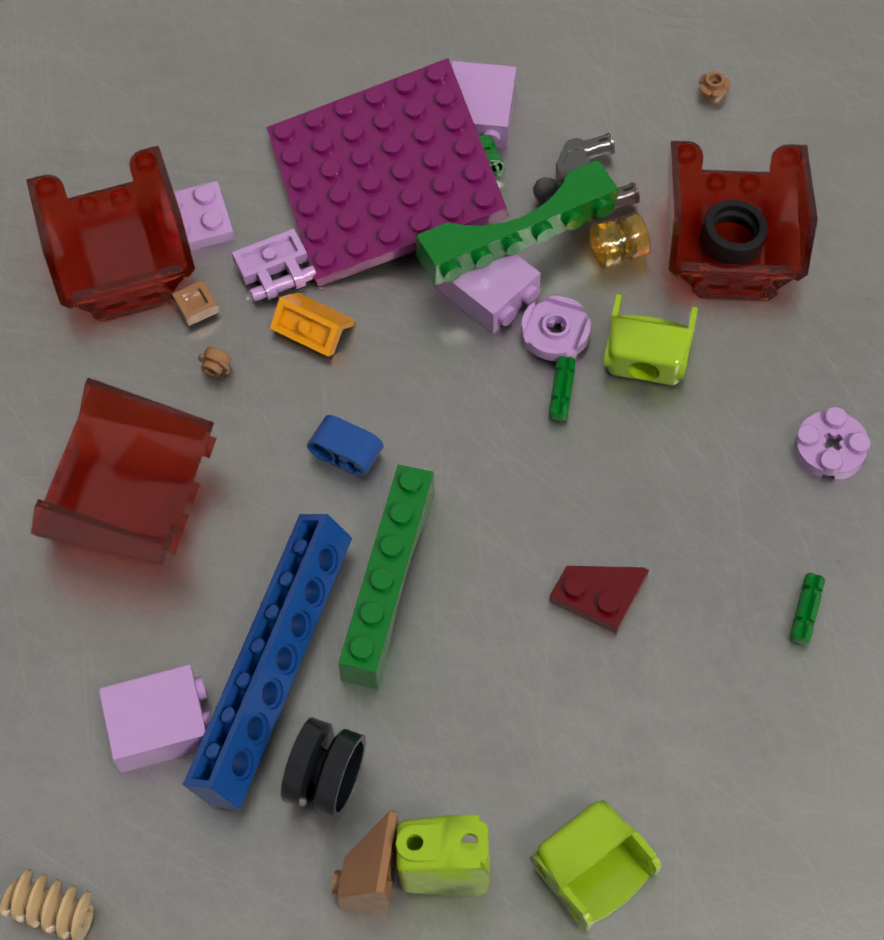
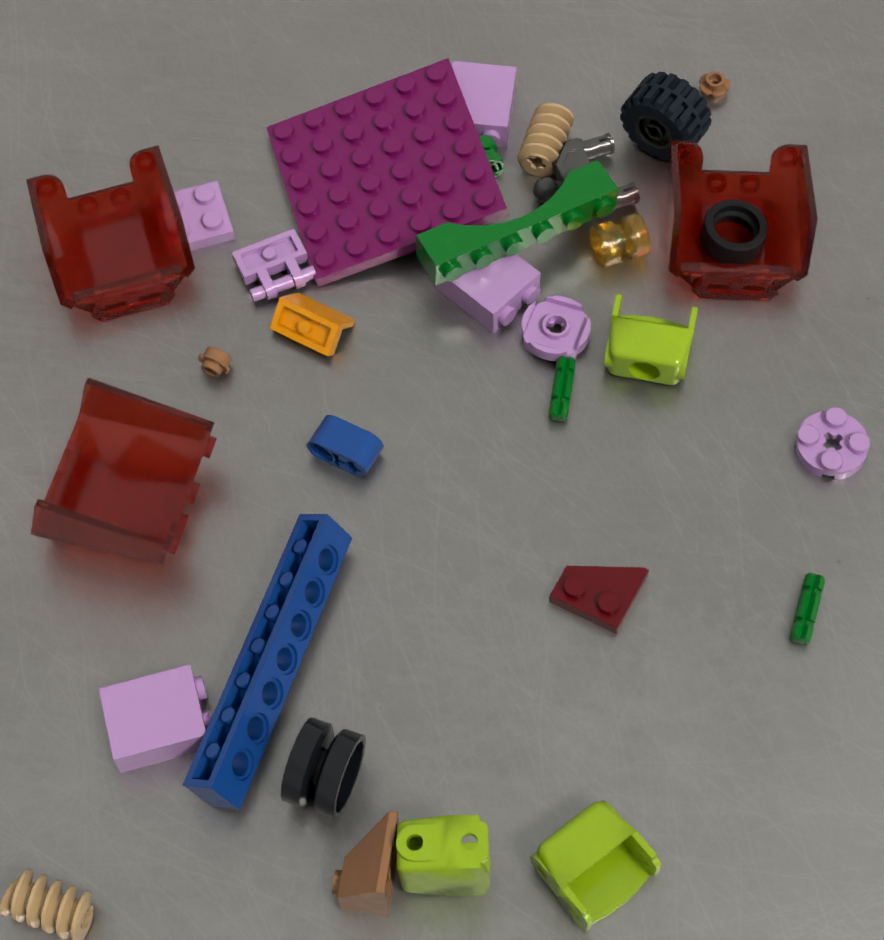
(195, 302): medium nougat plate -> none
(378, 600): green arch -> none
(545, 139): none -> tan piece
(664, 111): none -> black wheel

